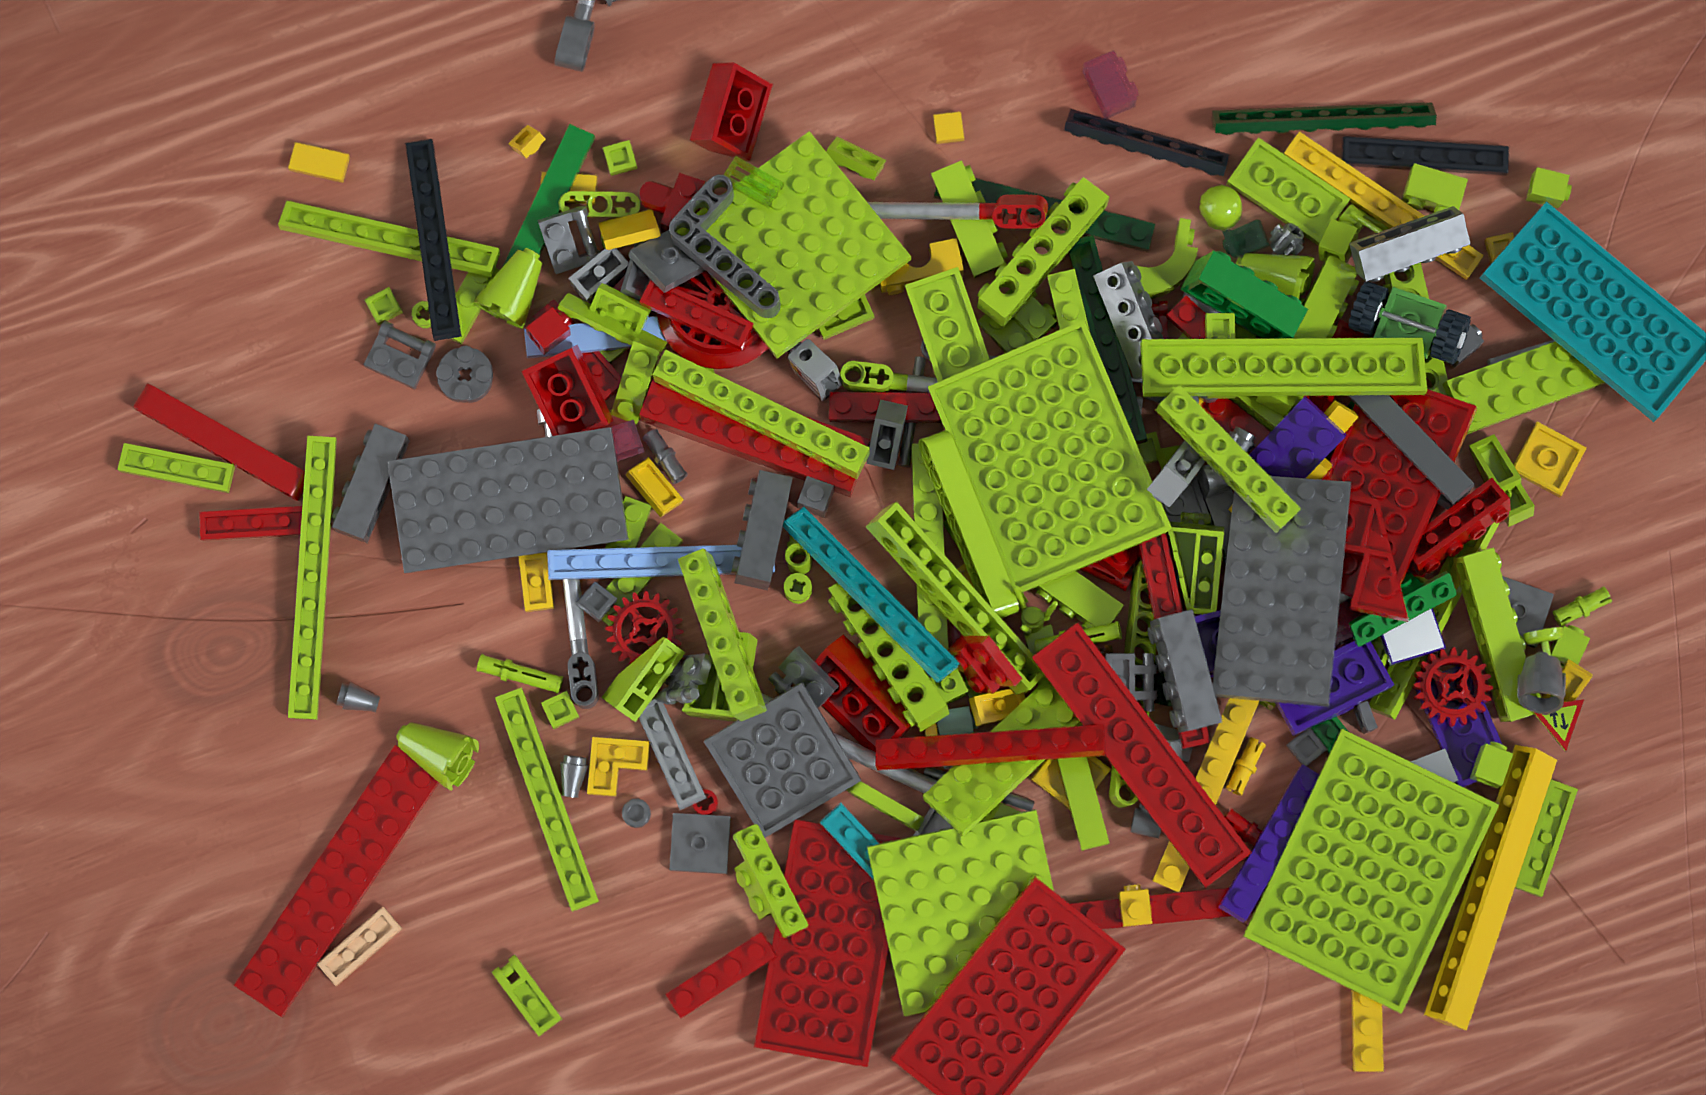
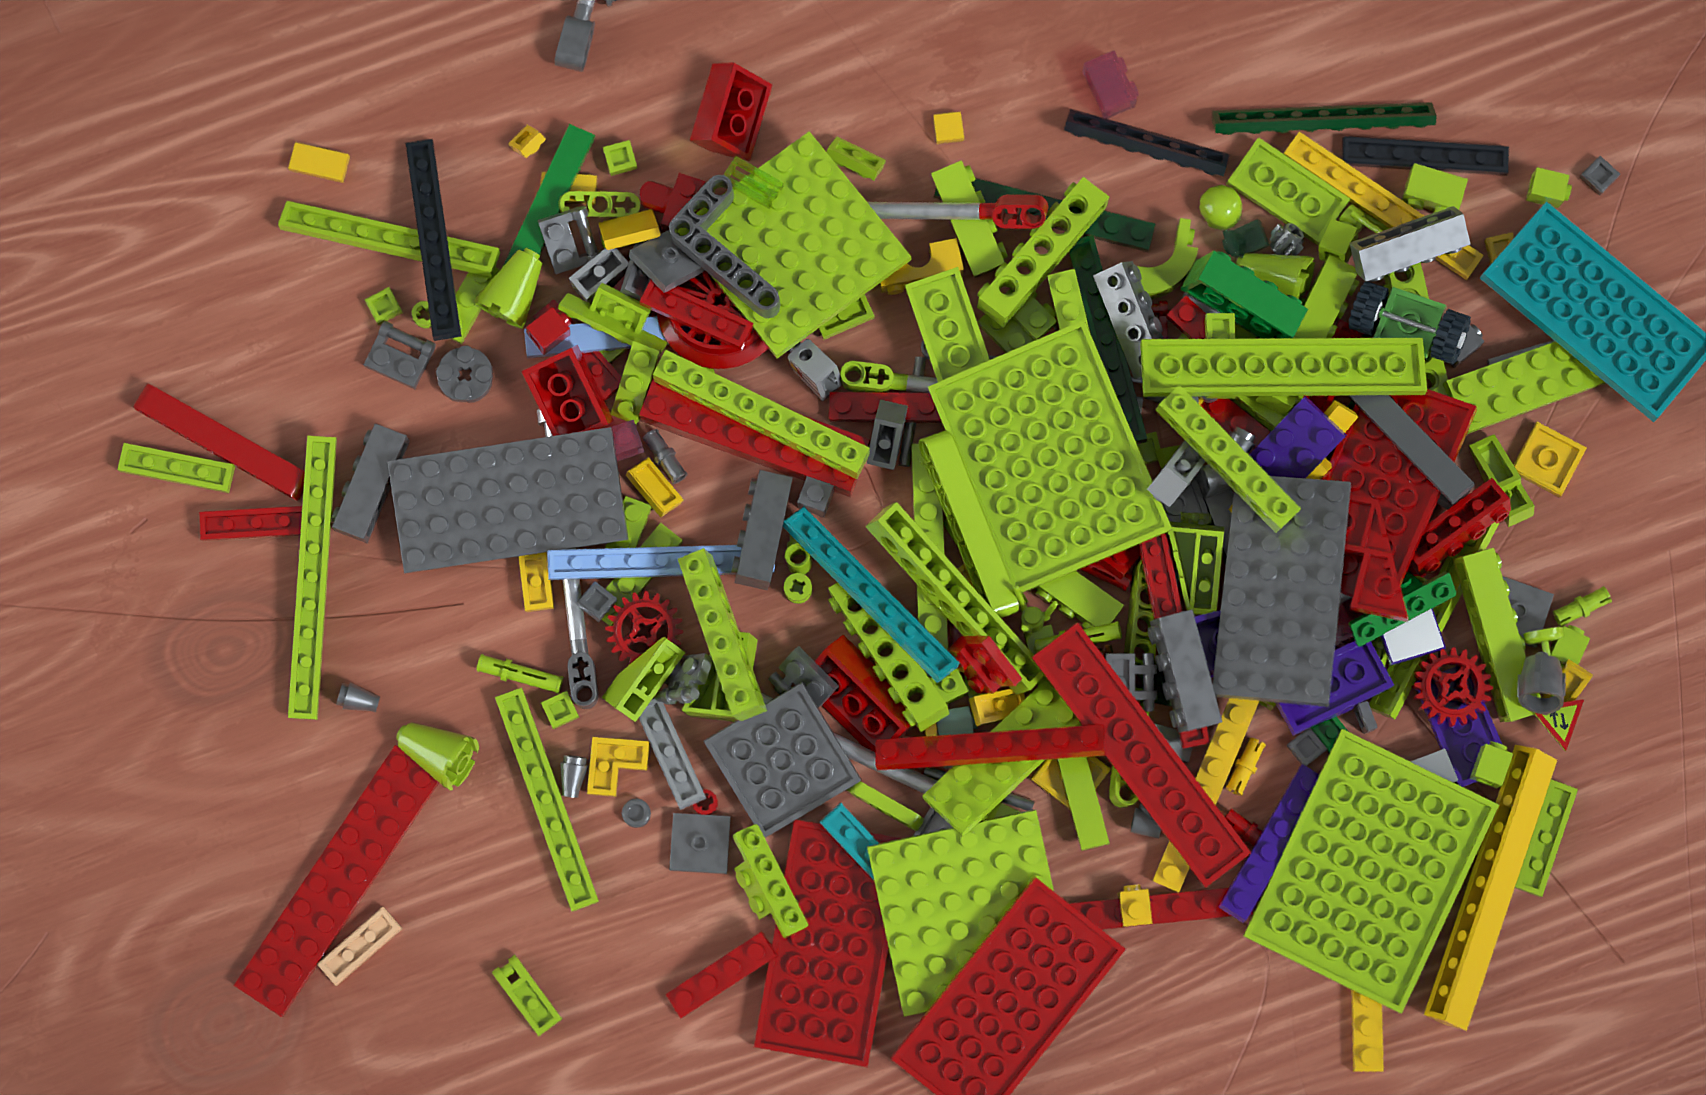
(1600, 175): none -> flat silver tile

